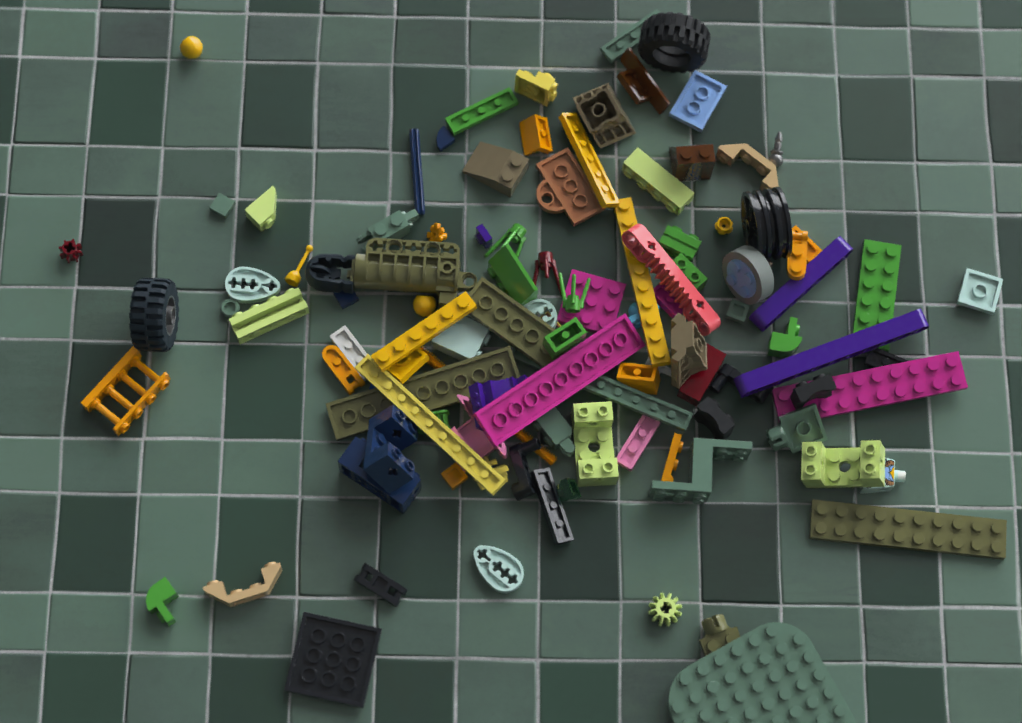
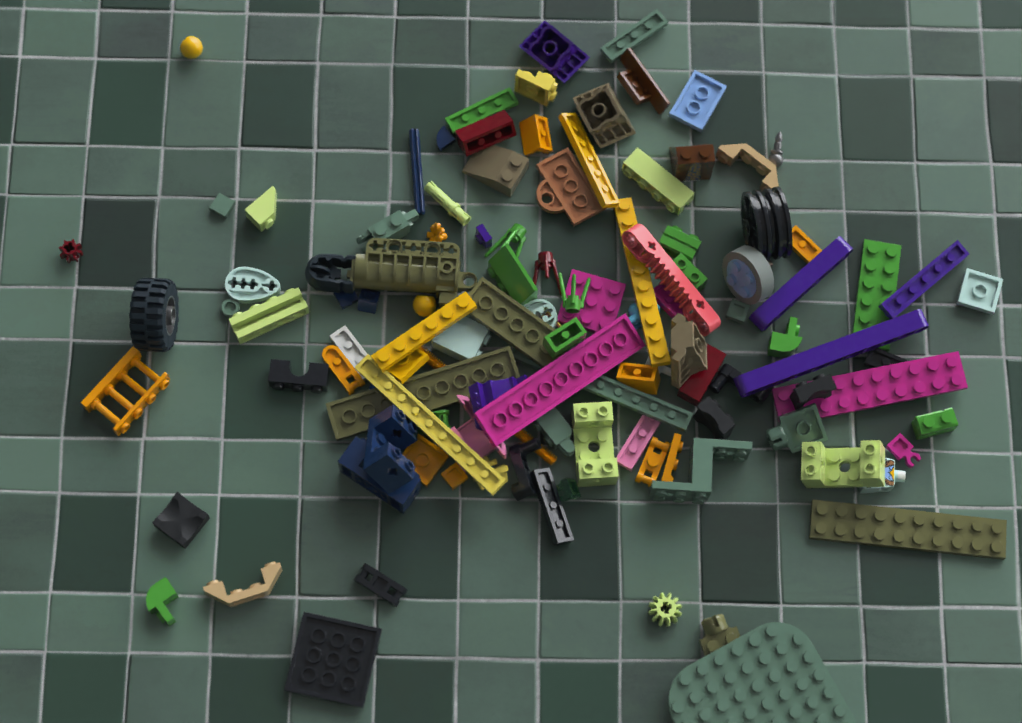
(181, 520): none -> black brick
(293, 277): yellow hinge -> none
(315, 379): none -> black arch
(368, 301): none -> dark blue slope
(426, 458): none -> light orange plate
(449, 205): none -> yellowish green pin
(485, 133): none -> dark red brick
(494, 578): light aqua piece -> none
(554, 51): none -> dark purple slope
(652, 461): none -> light orange plate
(674, 42): black tyre -> none
(724, 221): yellow plate -> none
(797, 261): light orange plate -> none
(901, 448): none -> dark pink plate
(923, 280): none -> dark purple plate
(934, 423): none -> bright green brick

